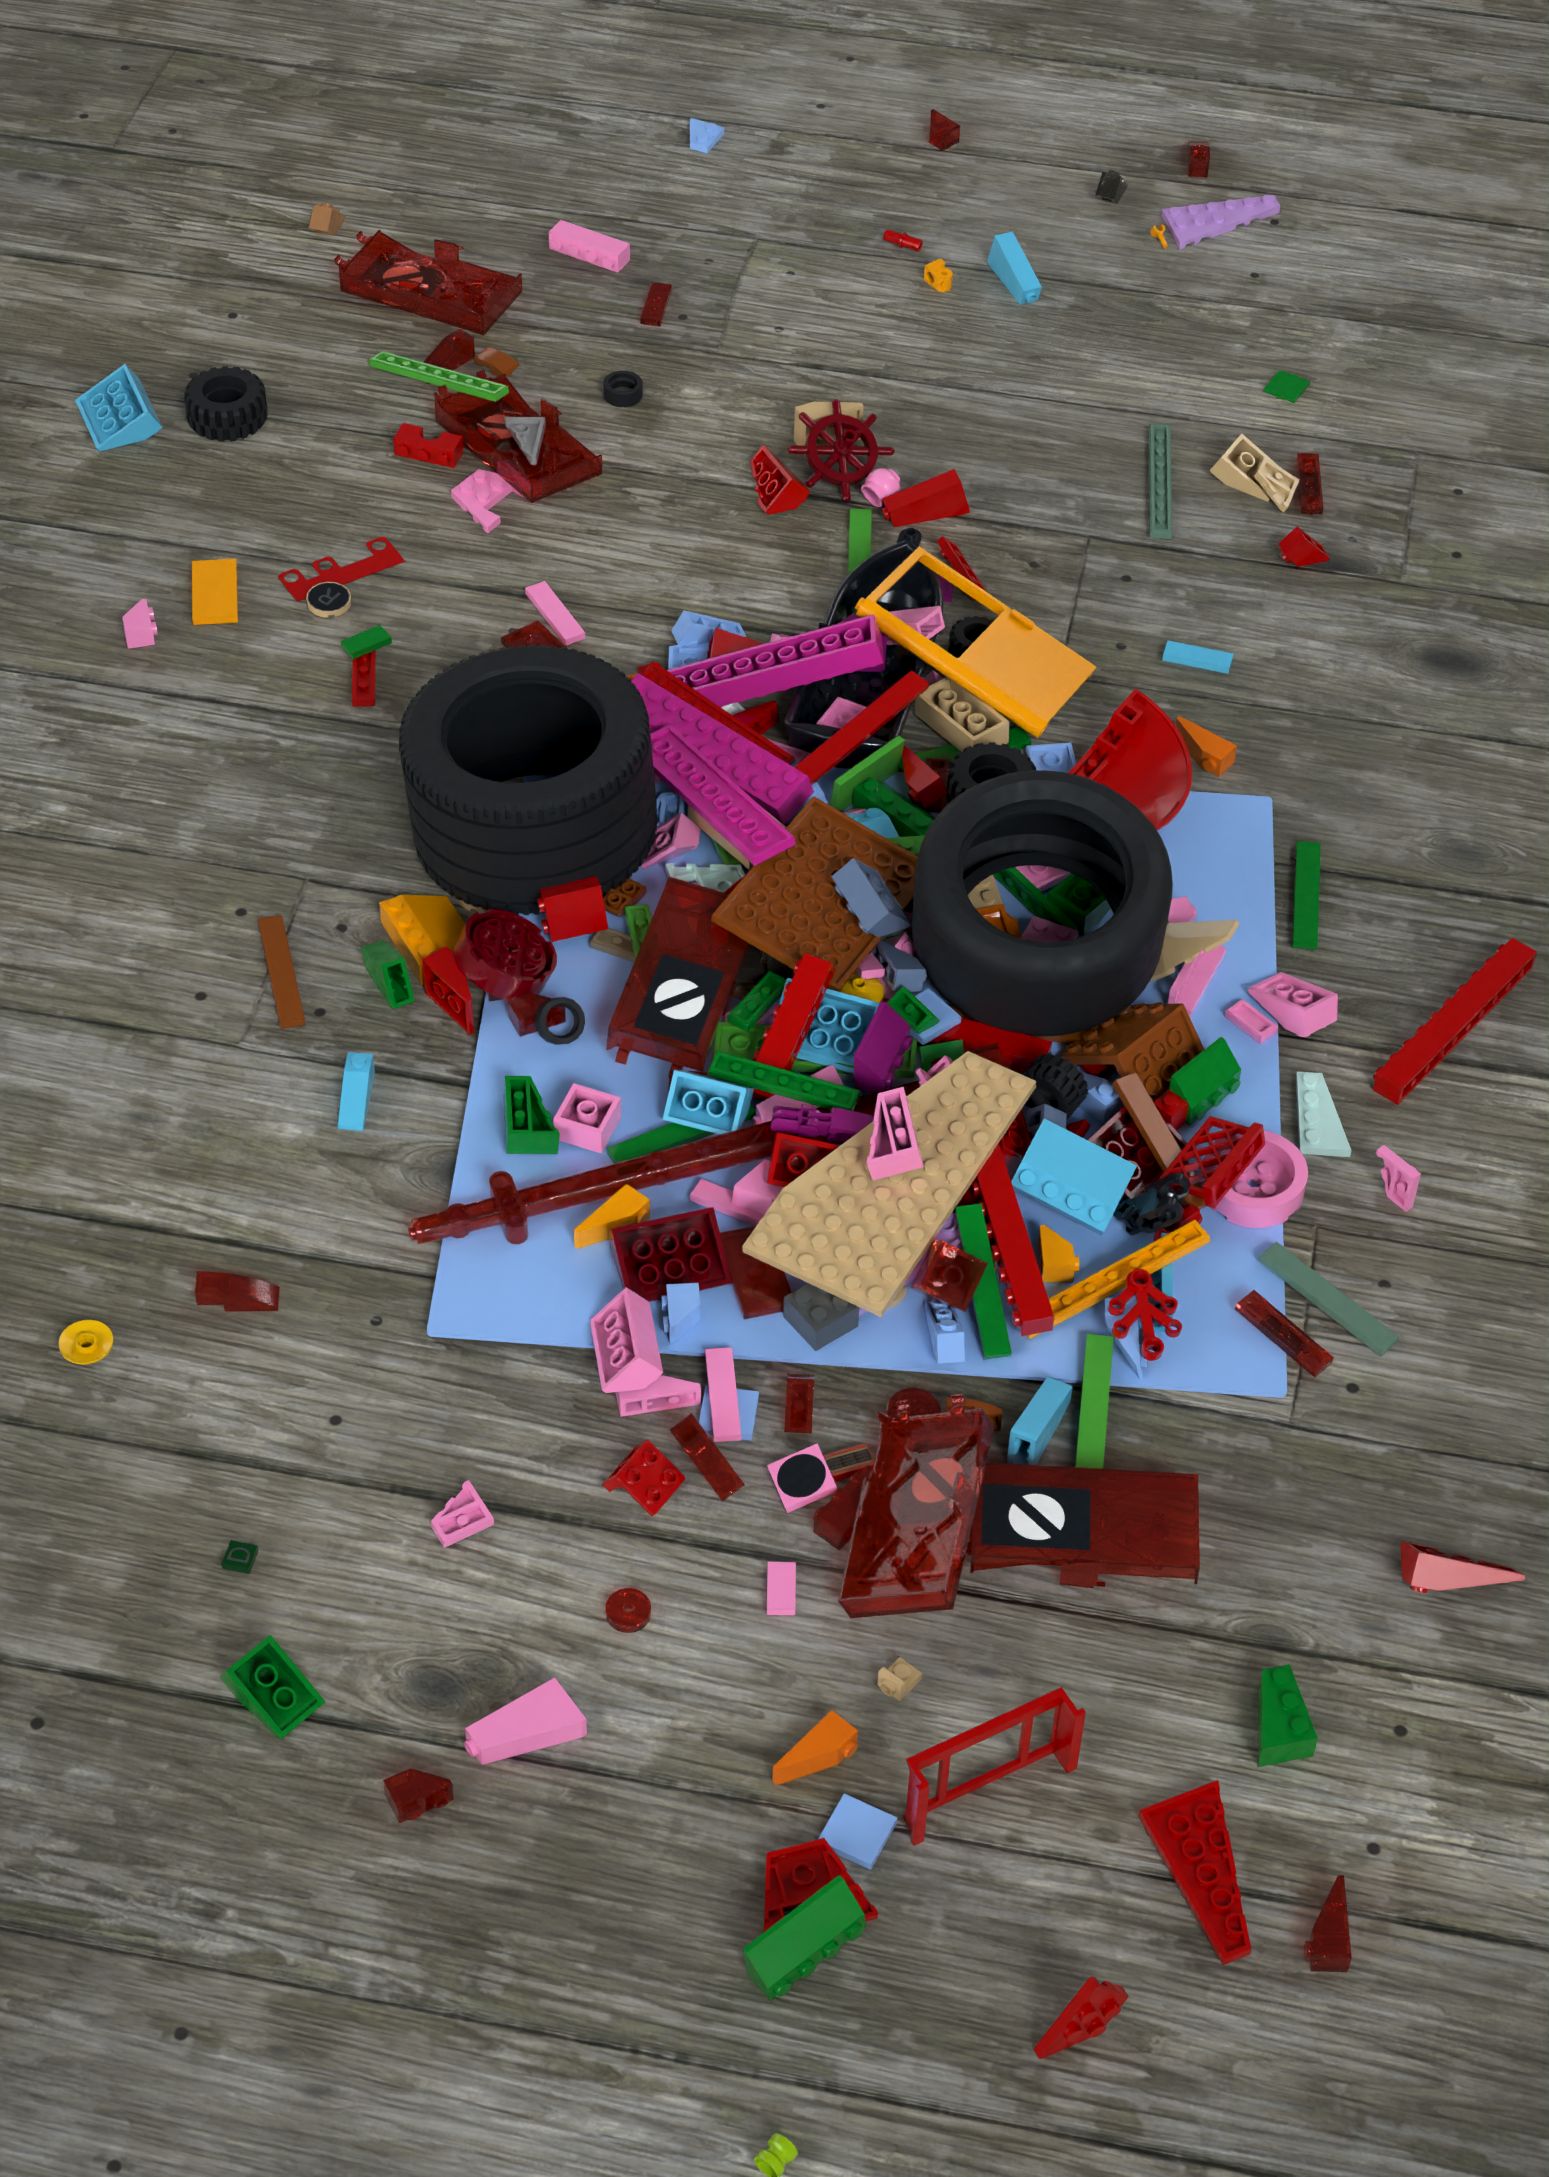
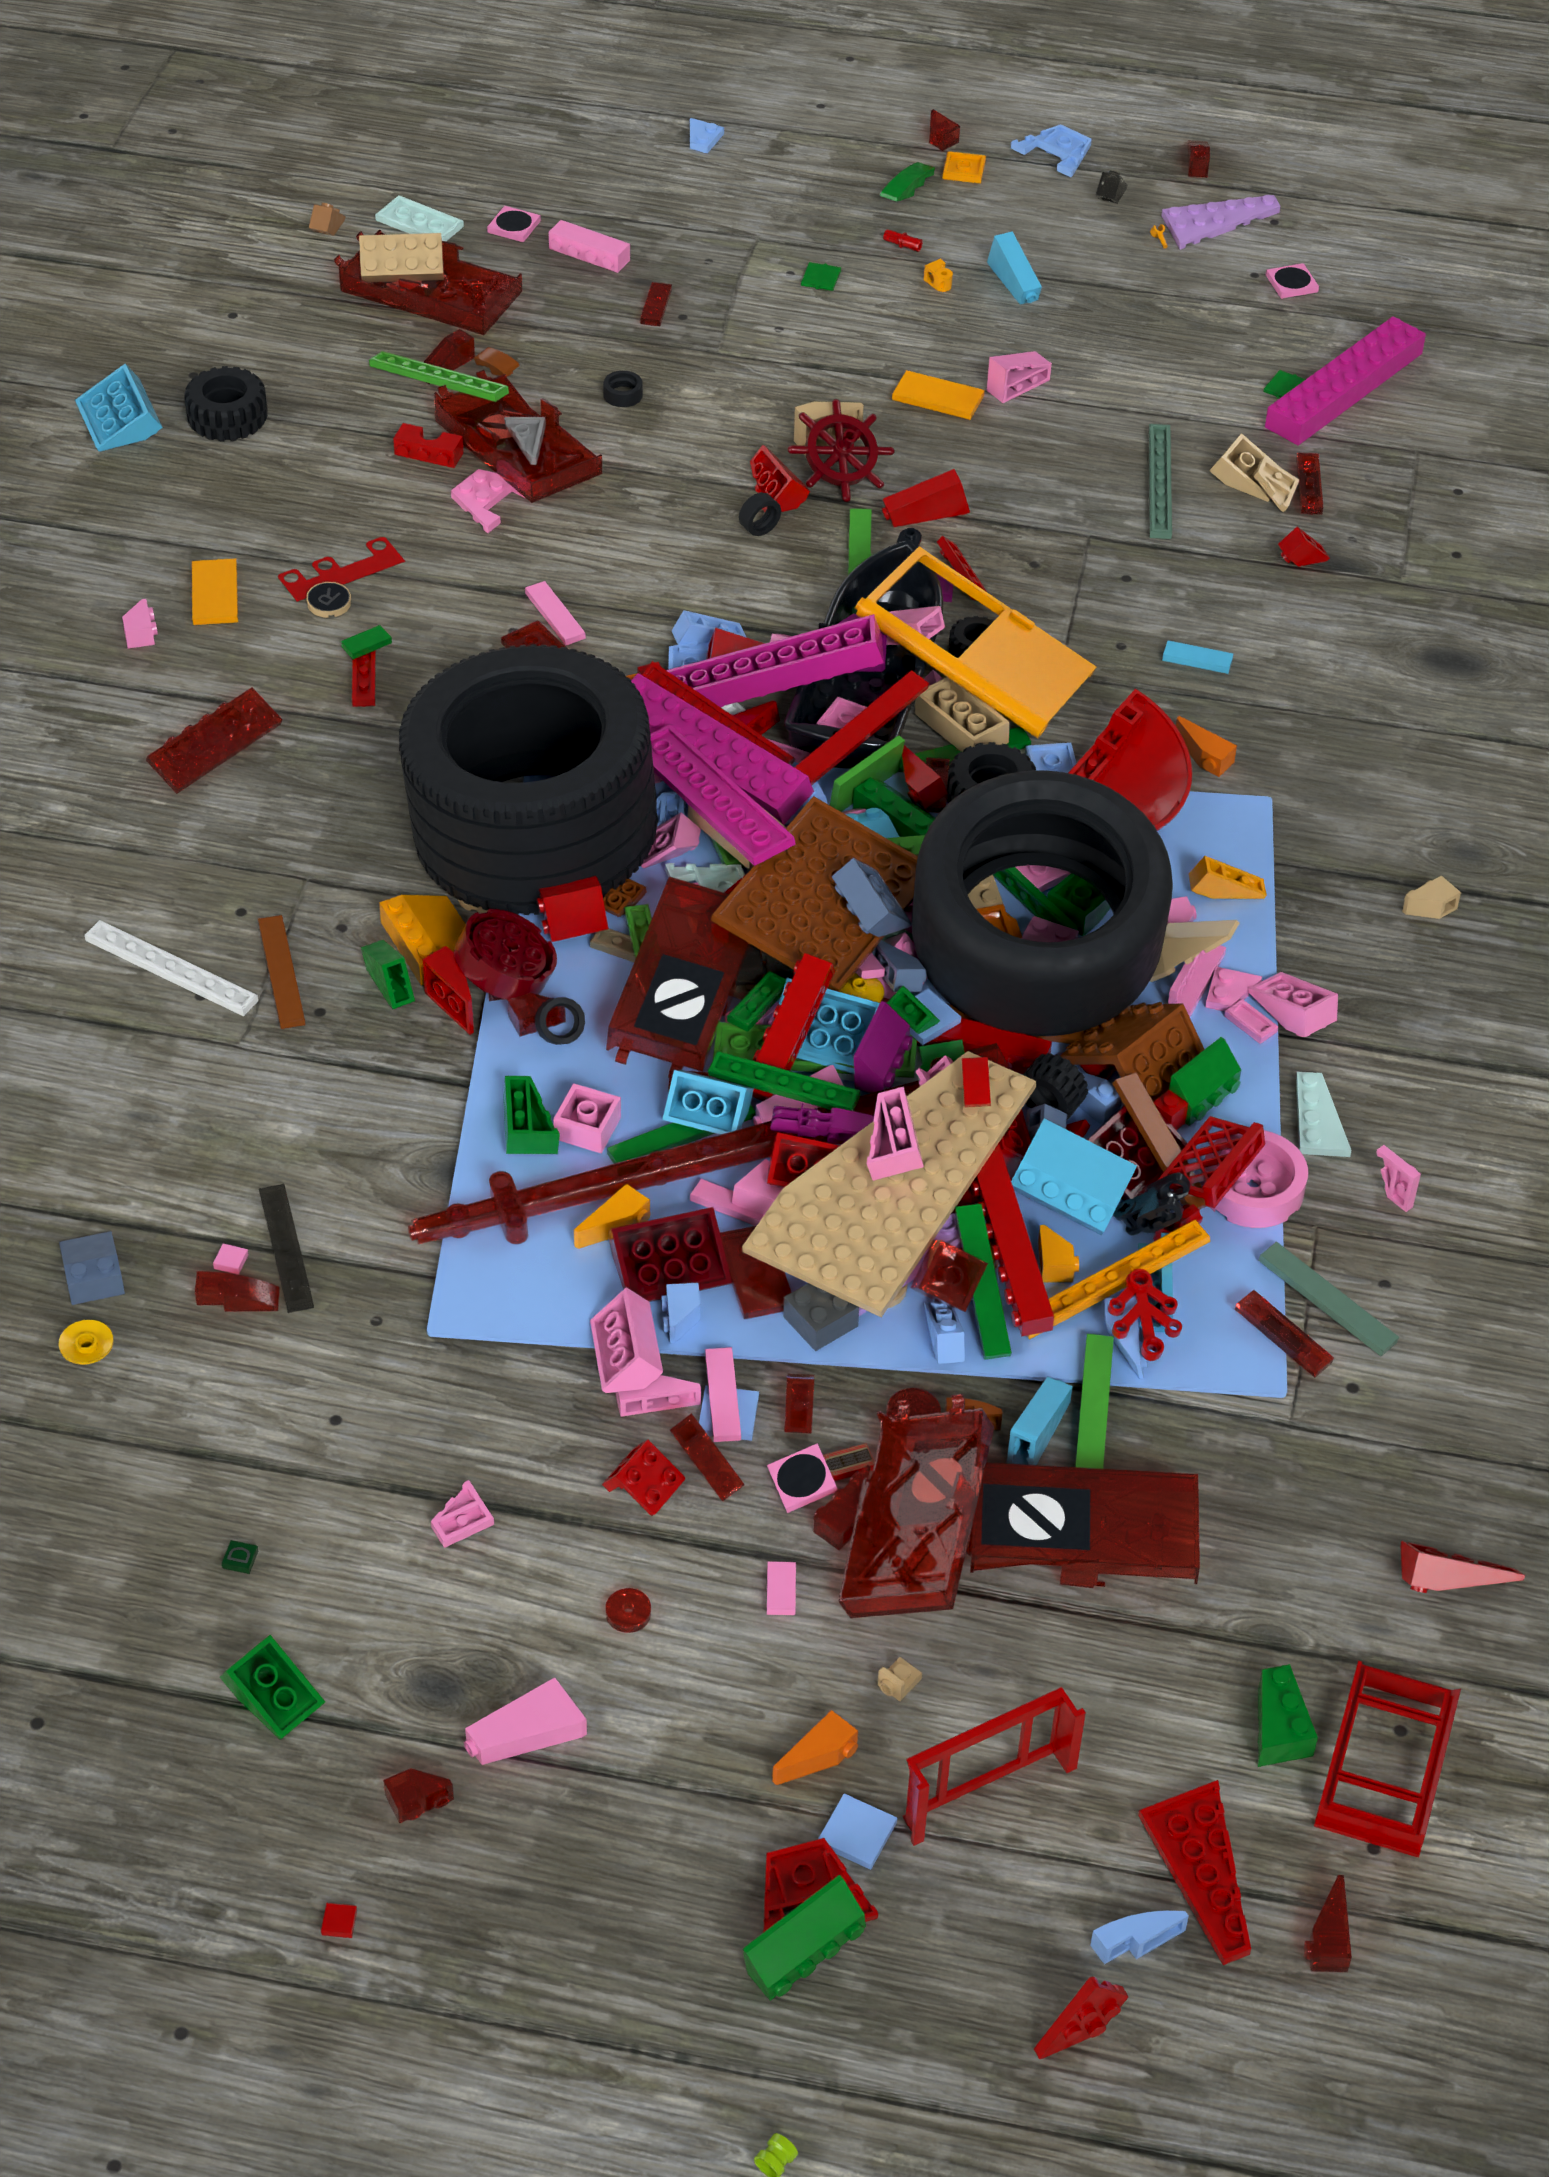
(91, 1268): none -> sand blue slope
(171, 968): none -> white tile
(213, 740): none -> clear red plate
(230, 1259): none -> bright pink tile
(286, 1248): none -> clear smoke tile
(339, 1920): none -> red tile
(356, 1091): medium azure slope -> none
(401, 256): none -> tan brick
(418, 218): none -> light aqua tile
(513, 223): none -> tile
(752, 507): none -> black tyre
(821, 276): none -> green piece
(880, 484): bright pink piece -> none
(904, 183): none -> green slope
(938, 395): none -> light orange tile
(964, 167): none -> light orange tile
(976, 1082): none -> red slope
(1016, 374): none -> bright pink wedge
(1058, 141): none -> light blue wing
(1137, 1933): none -> light blue slope
(1223, 881): none -> light orange slope
(1229, 988): none -> bright pink wing
(1292, 280): none -> tile
(1306, 895): green tile -> none
(1345, 380): none -> dark pink brick
(1368, 1826): none -> red piece
(1432, 899): none -> tan slope
(1453, 1021): red brick -> none

